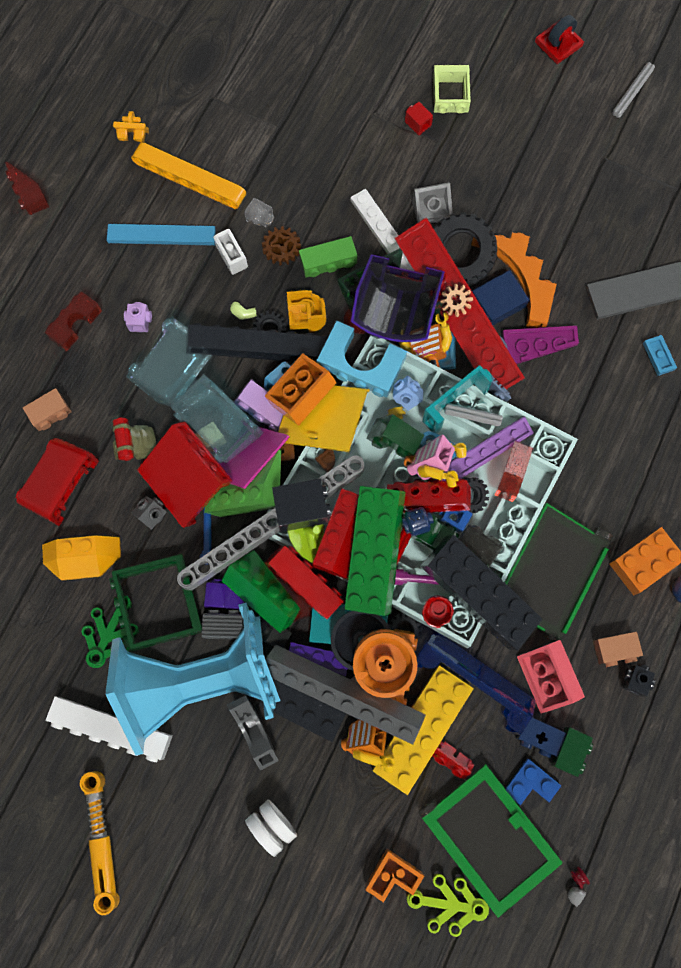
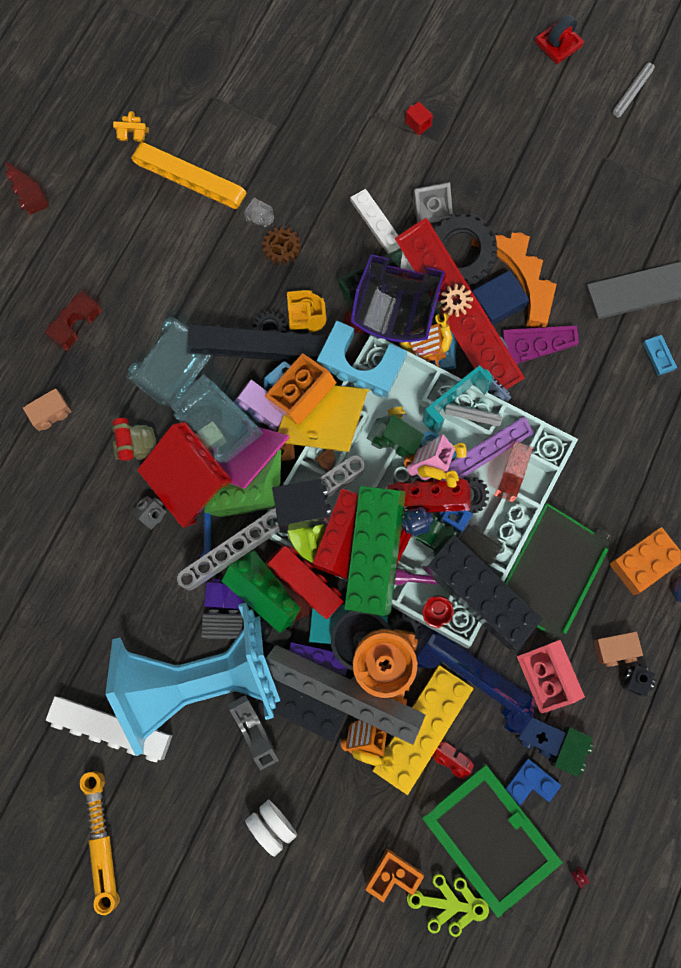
(55, 479): red windscreen -> none
(81, 556): light orange wedge -> none
(106, 635): green plant -> none
(124, 621): dark green window -> none
(137, 317): lavender brick -> none
(161, 234): dark azure tile -> none
(230, 251): white brick -> none
(241, 312): yellowish green arm -> none
(328, 257): bright green brick -> none
(407, 393): light blue brick -> none
(451, 73): yellowish green window -> none
(576, 895): light grey hinge -> none

